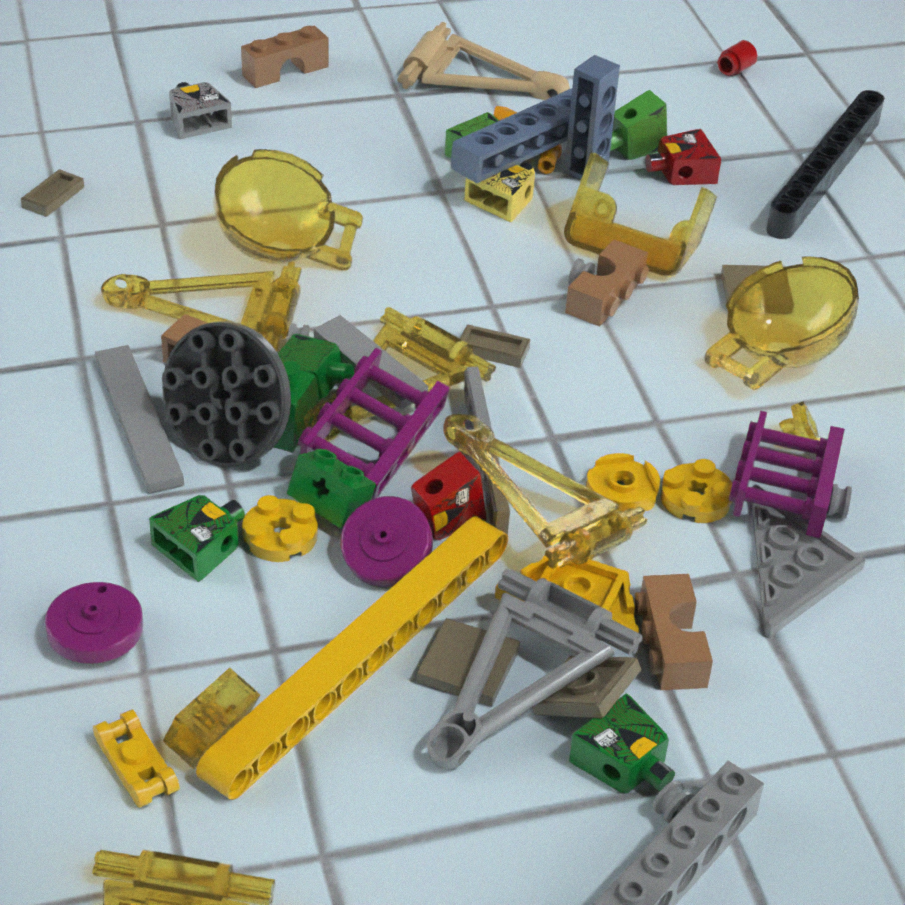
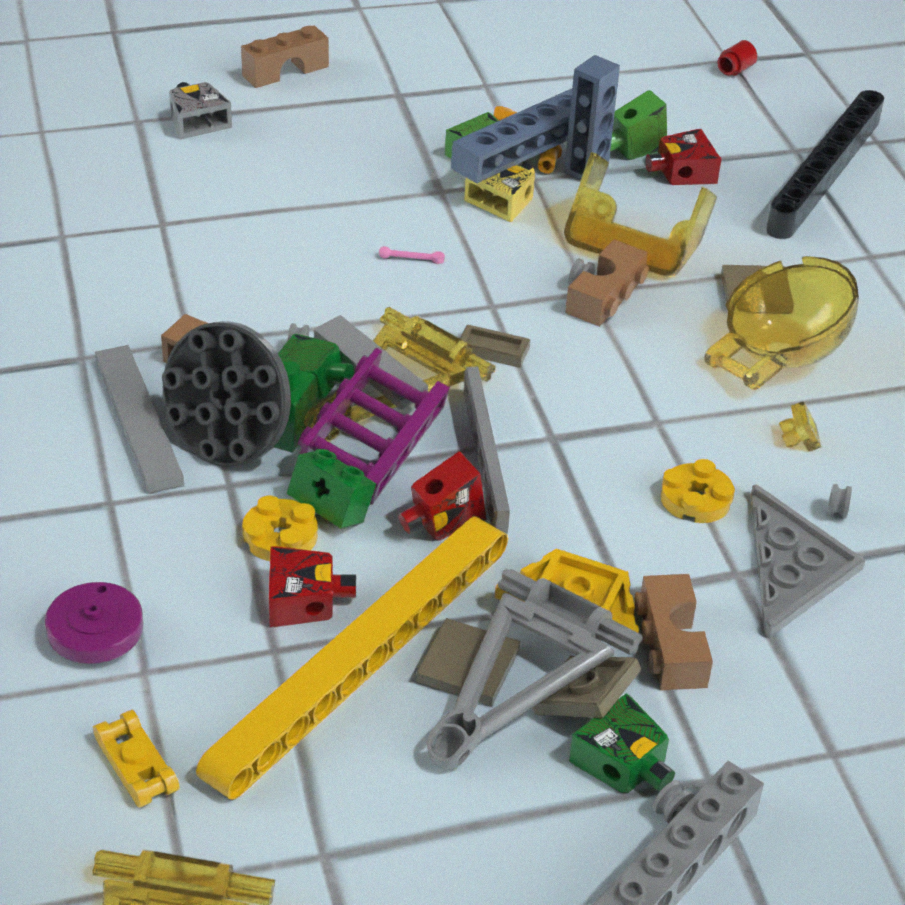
(52, 193): dark tan tile -> none
(197, 534): green torso -> none
(210, 716): clear yellow brick -> none
(267, 310): clear yellow piece -> none
(281, 210): clear yellow windscreen -> none
(304, 586): none -> red torso
(385, 540): magenta wheel -> none
(435, 53): tan piece -> none
(437, 257): none -> bright pink hinge
(582, 532): clear yellow piece -> none
(640, 481): yellow plate -> none
(817, 489): magenta fence -> none

